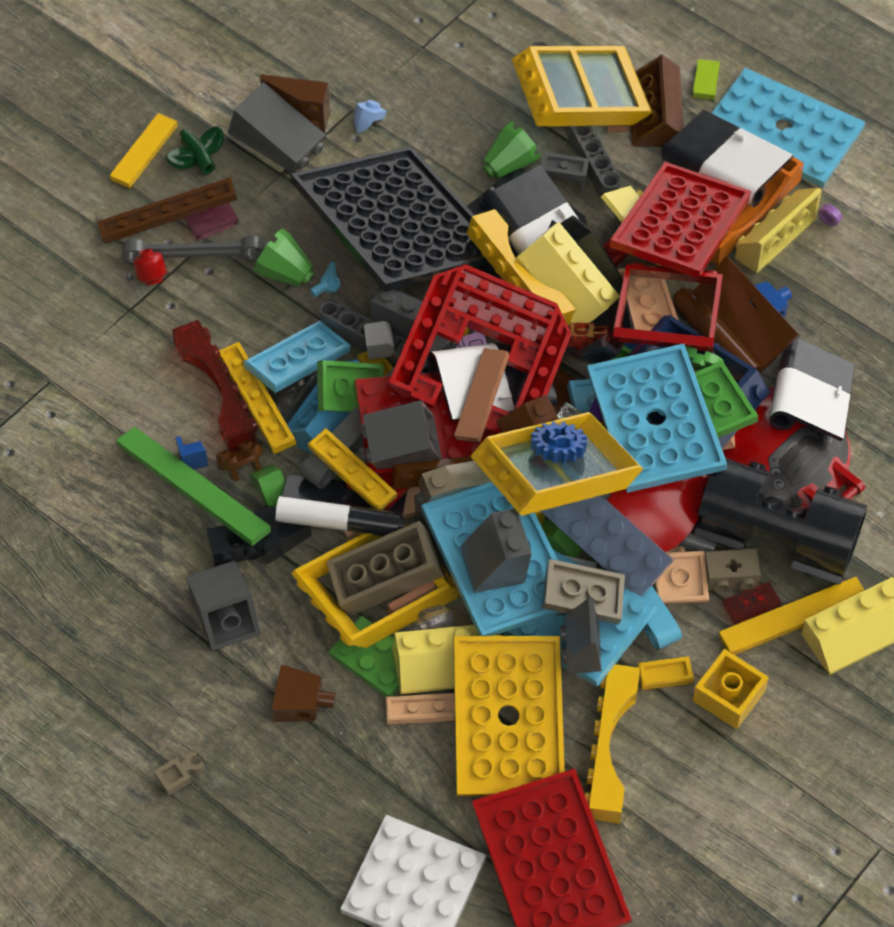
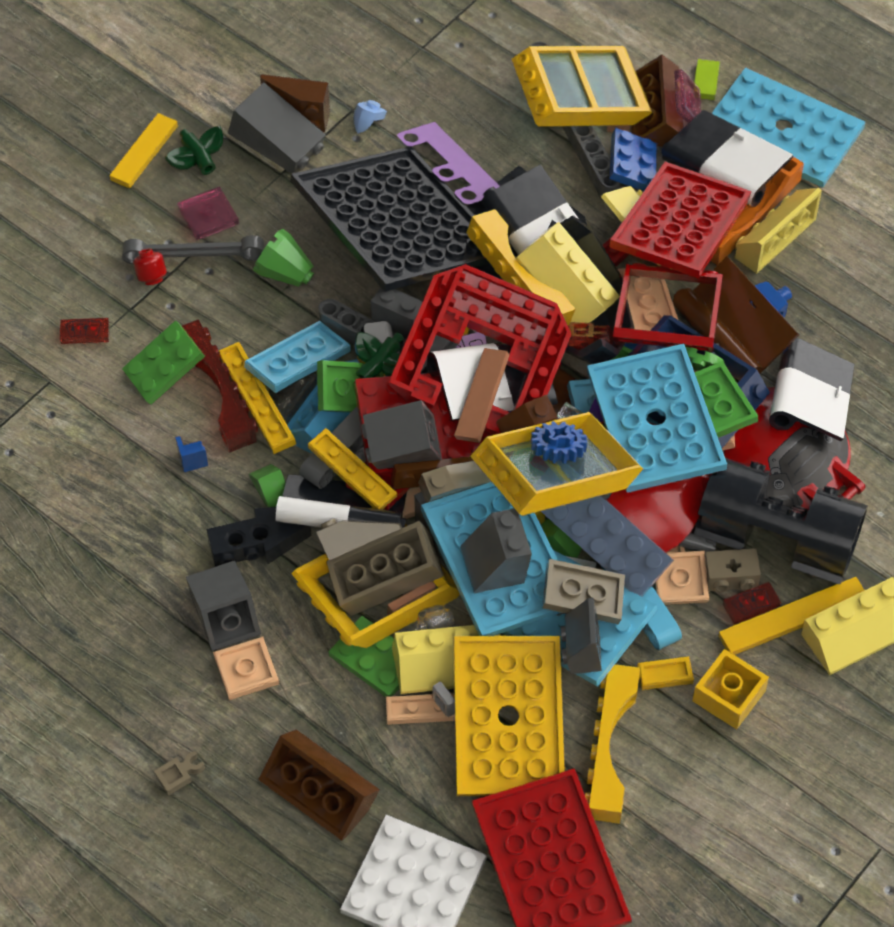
(84, 330): none -> clear red tile
(163, 362): none -> bright green plate
(167, 210): reddish brown plate -> none
(194, 486): bright green tile -> none
(244, 454): reddish brown plate -> none
(246, 668): none -> light nougat tile
(299, 696): reddish brown torso -> none
(318, 784): none -> reddish brown slope
(329, 281): medium azure animal -> none
(348, 535): none -> dark tan slope
(377, 355): none -> dark green plant
(444, 699): none -> light grey tile
(457, 159): none -> medium lavender piece
(509, 152): bright green cone -> none
(566, 167): dark grey panel -> none
(632, 159): none -> blue plate
(687, 96): none -> clear pink plate
(830, 215): medium lavender tile -> none

